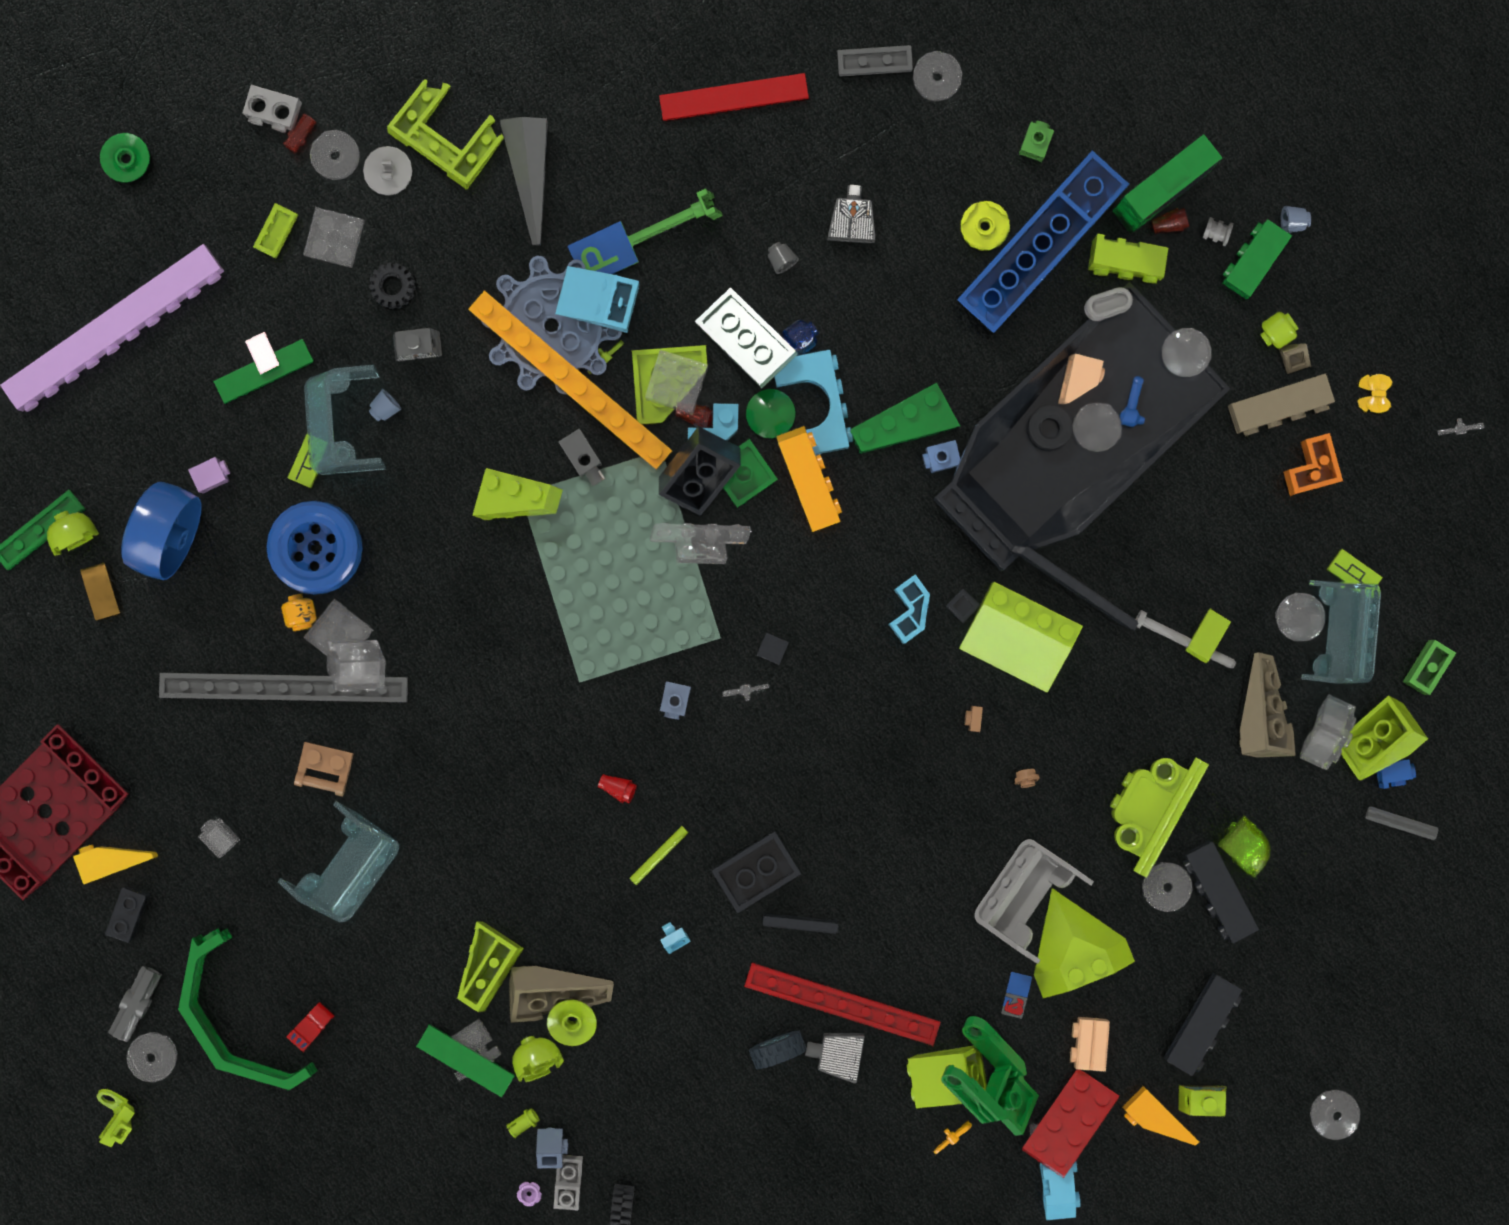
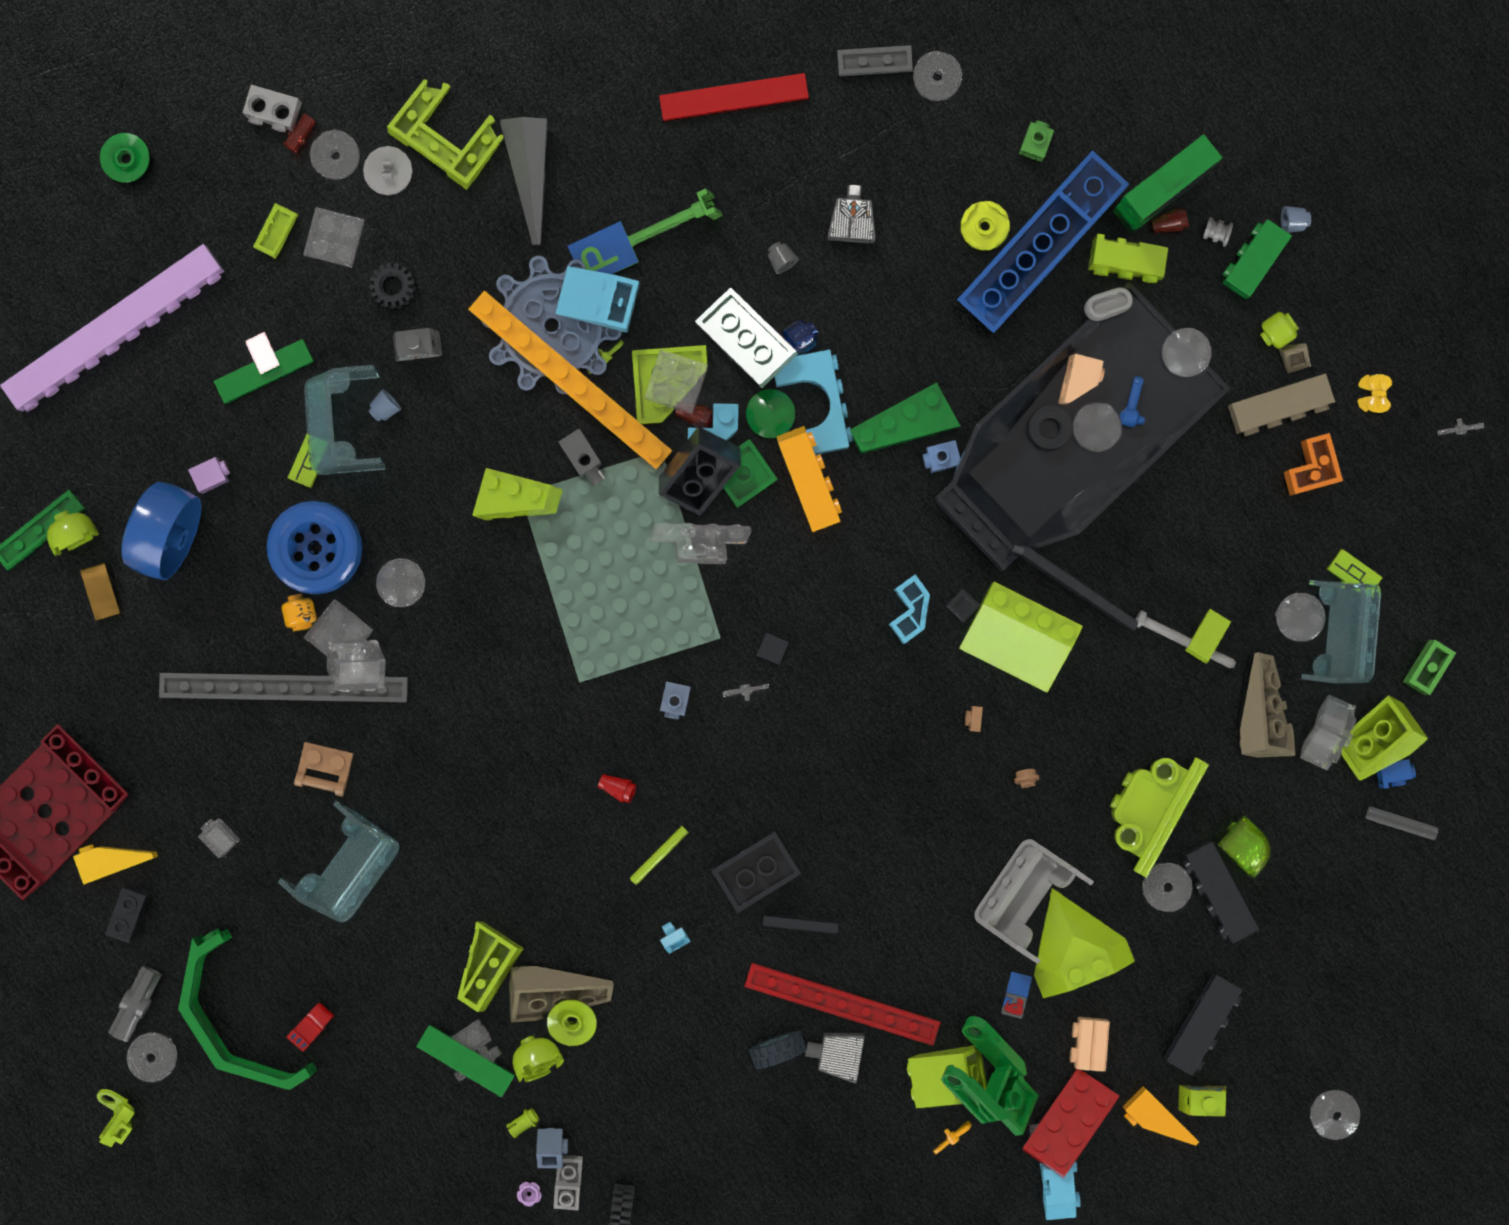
(400, 582): none -> clear dish

